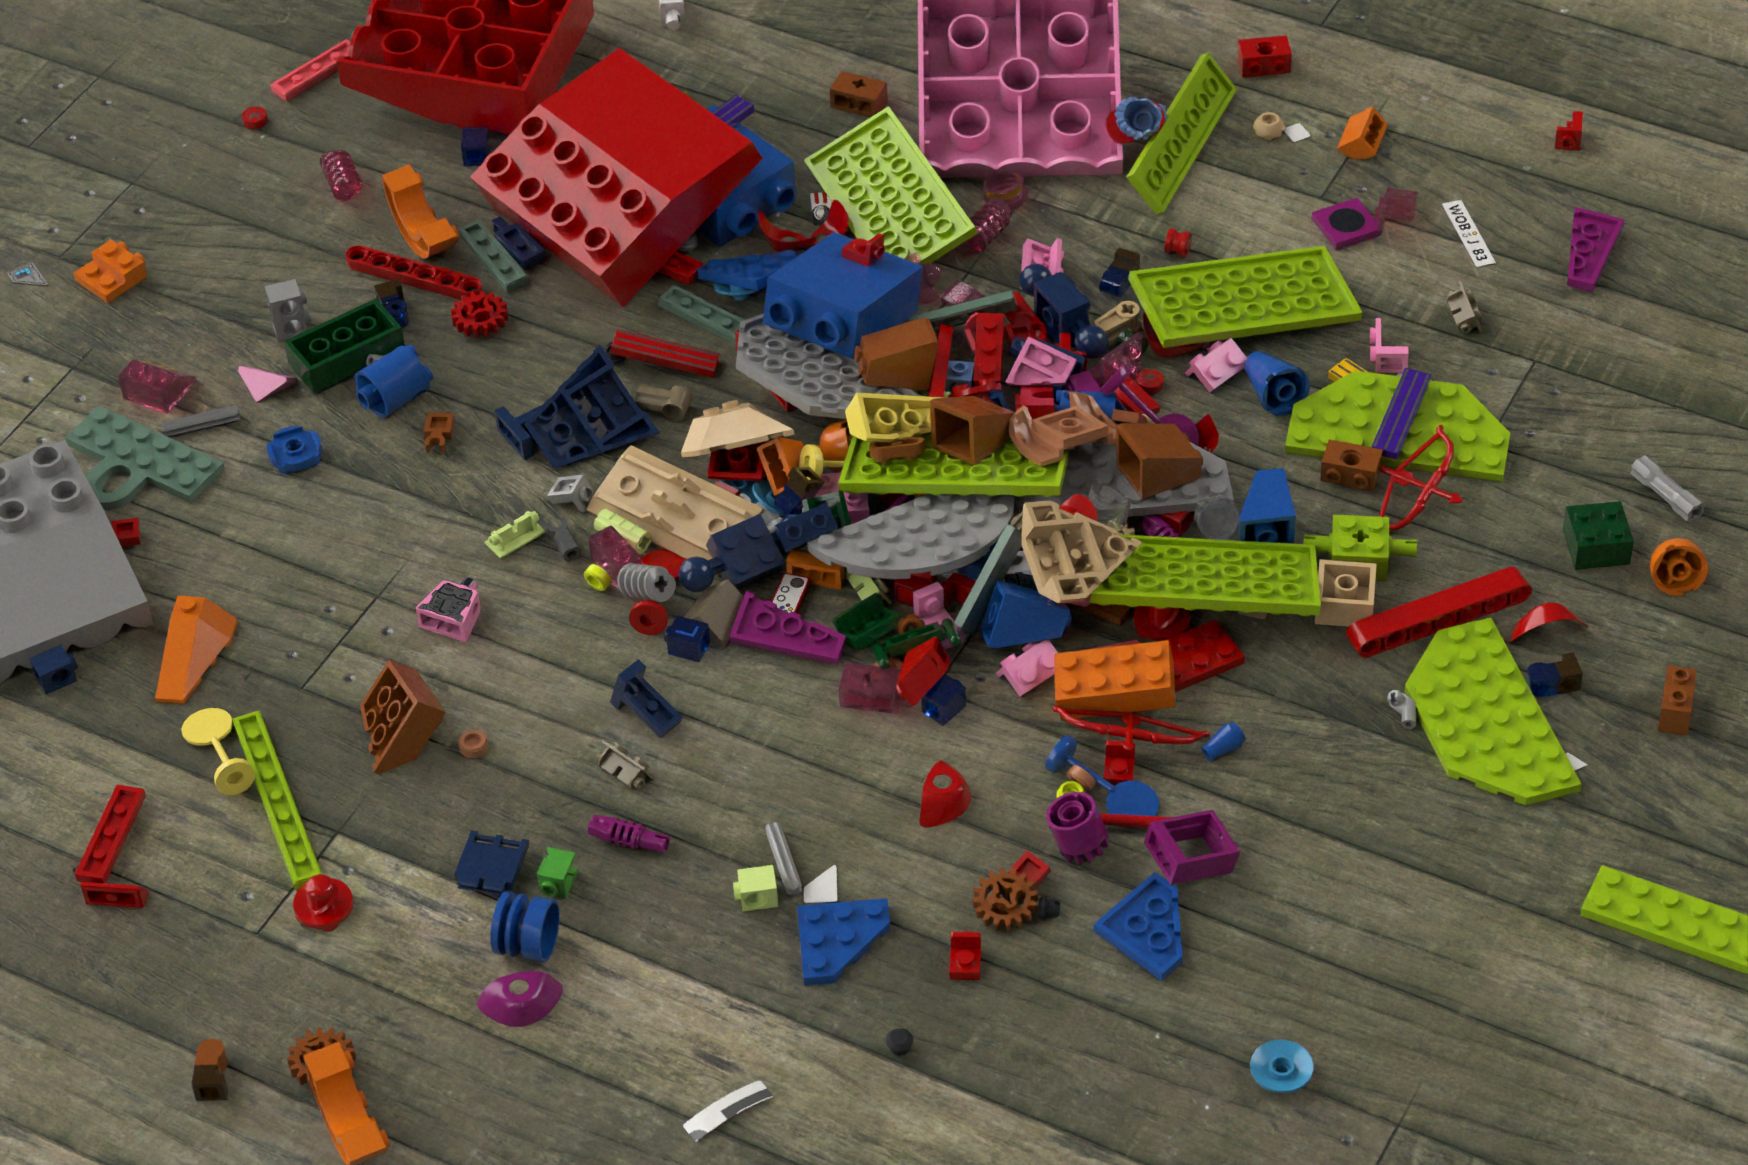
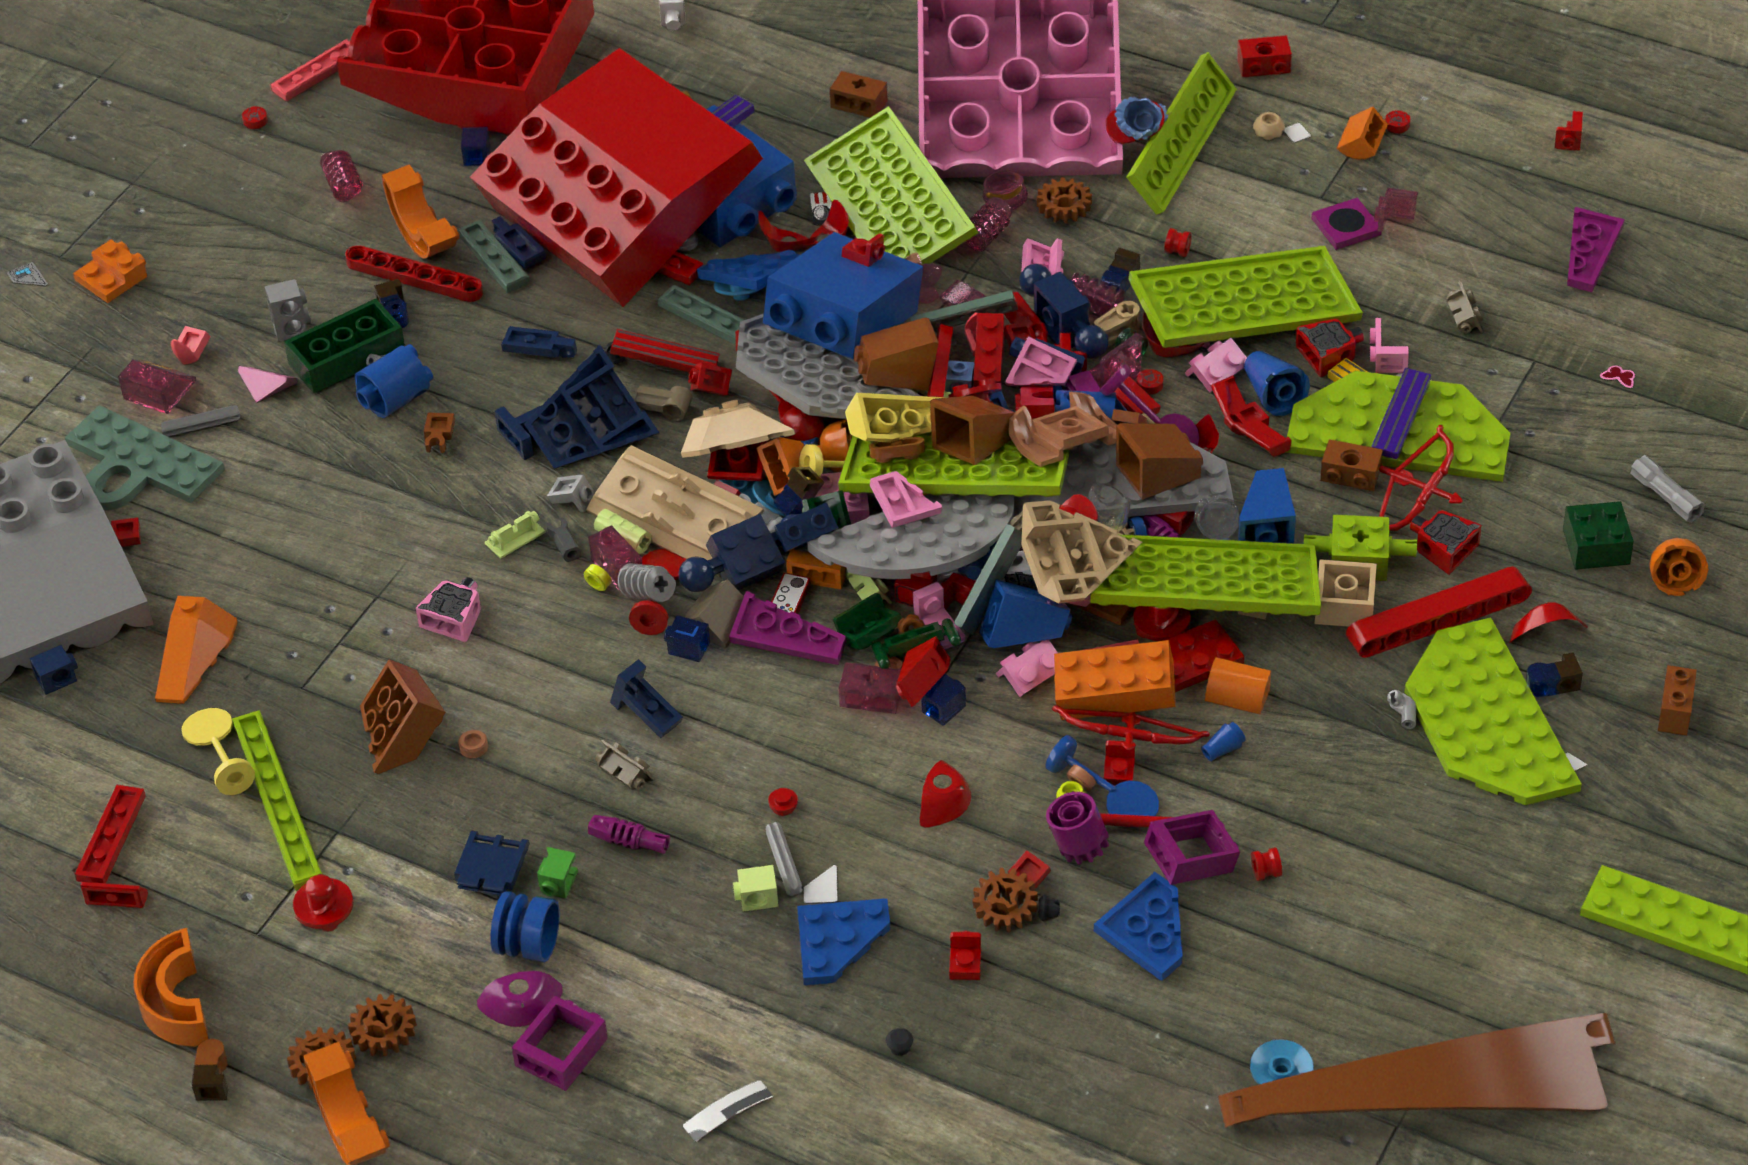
(155, 978): none -> orange brick
(190, 345): none -> coral plate
(307, 452): blue plate -> none
(382, 1025): none -> dark orange gear
(479, 314): red gear -> none
(538, 343): none -> dark blue hinge
(547, 1066): none -> magenta window
(710, 379): none -> red bracket
(783, 801): none -> red plate
(805, 426): none -> red hair
(901, 500): none -> bright pink wing
(1064, 200): none -> dark orange gear
(1100, 298): none -> clear pink piece
(1138, 525): none -> blue tile
(1238, 685): none -> orange brick
(1248, 419): none -> red plate
(1266, 864): none -> red wheel
(1327, 344): none -> torso
(1397, 121): none -> red tile
(1446, 539): none -> torso
(1468, 233): white sticker -> none
(1506, 1069): none -> dark orange panel
(1625, 377): none -> dark red sticker

